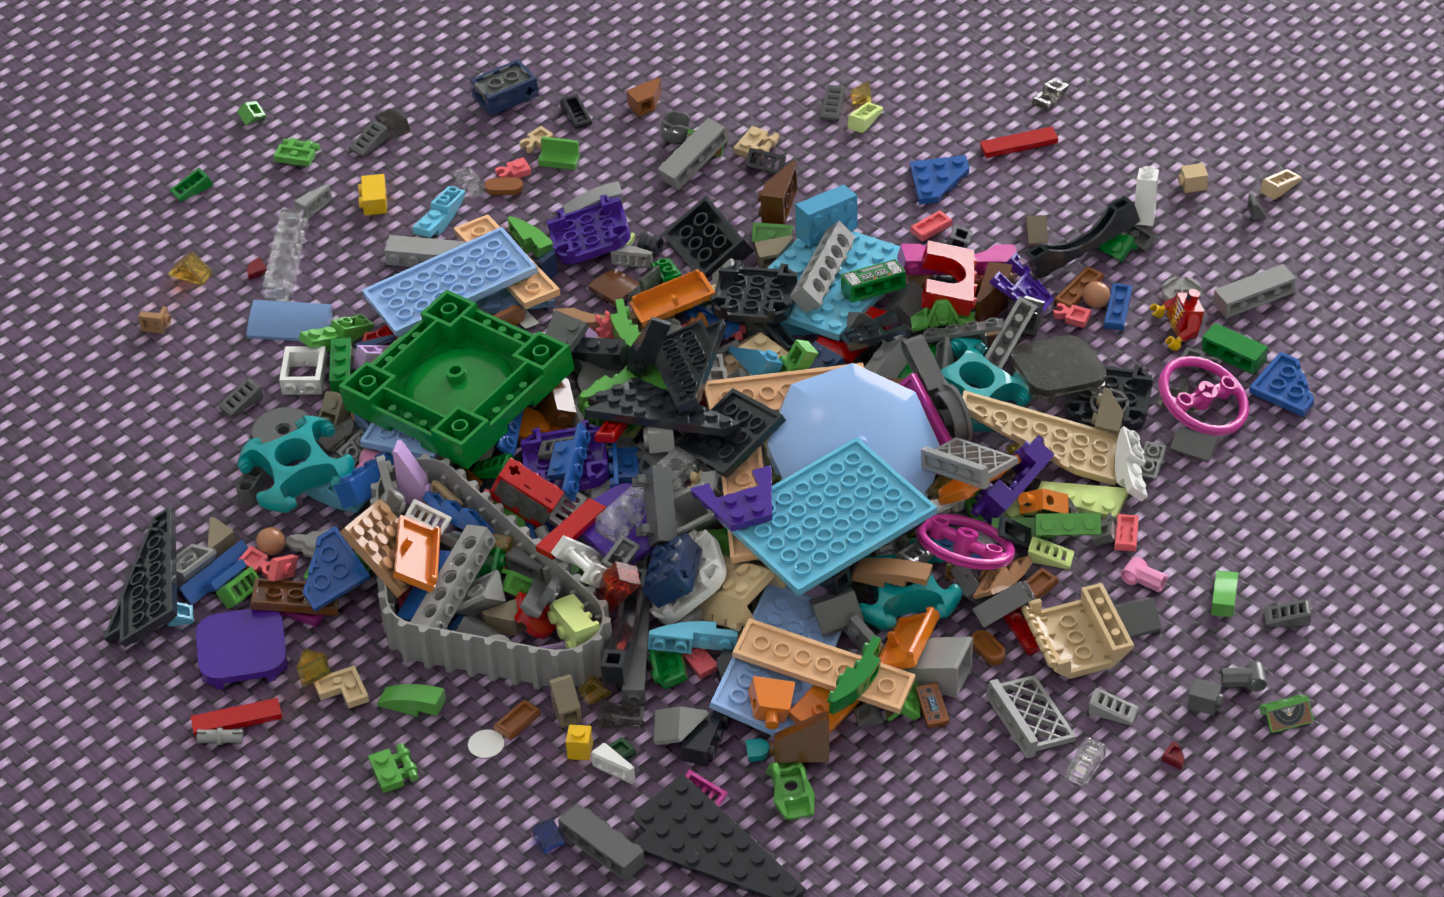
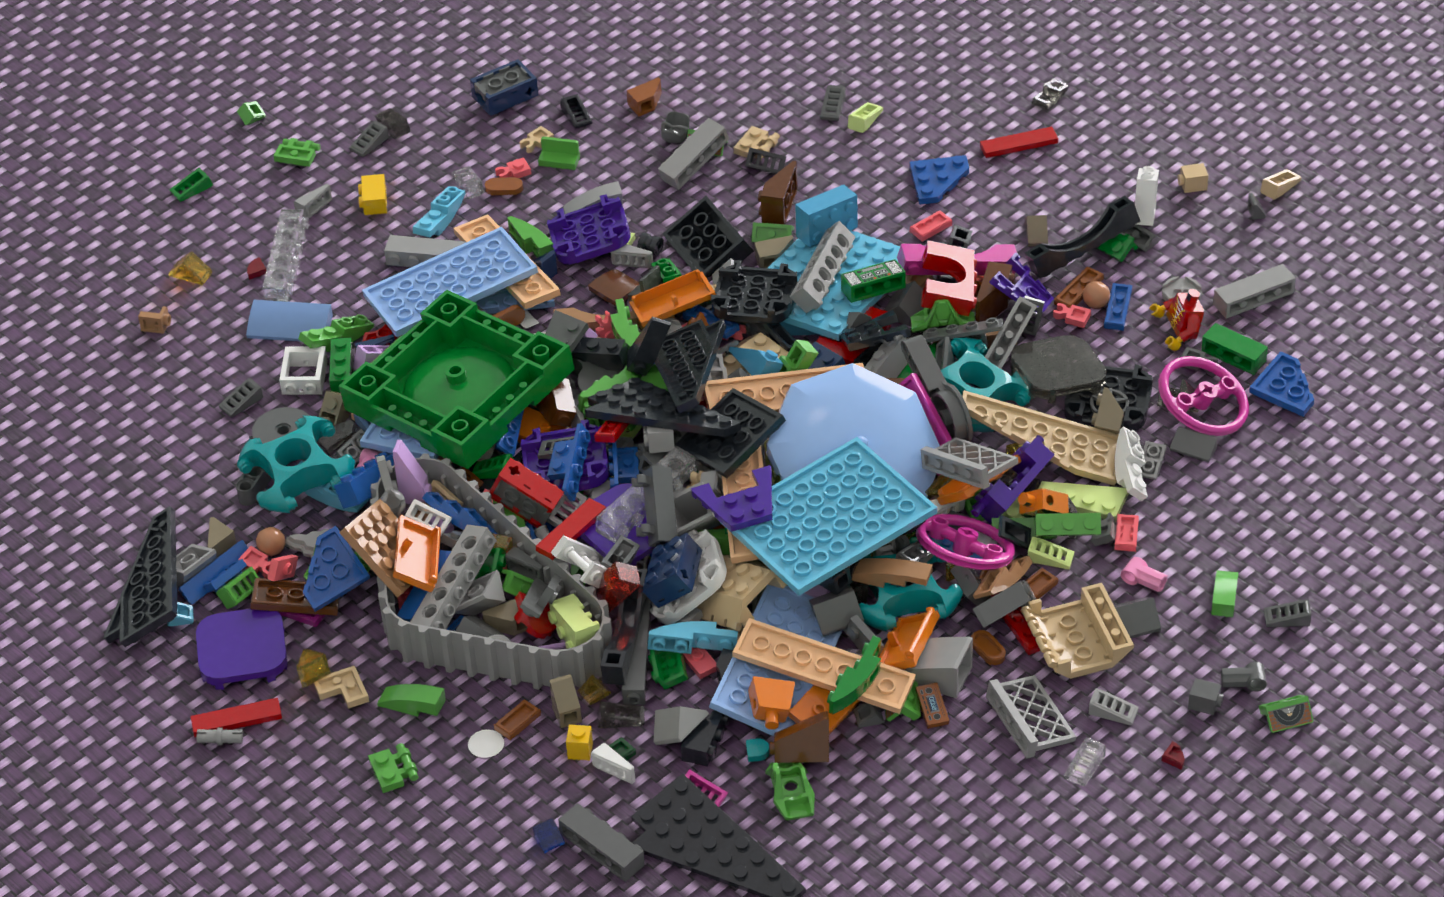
(861, 94): clear yellow slope -> none

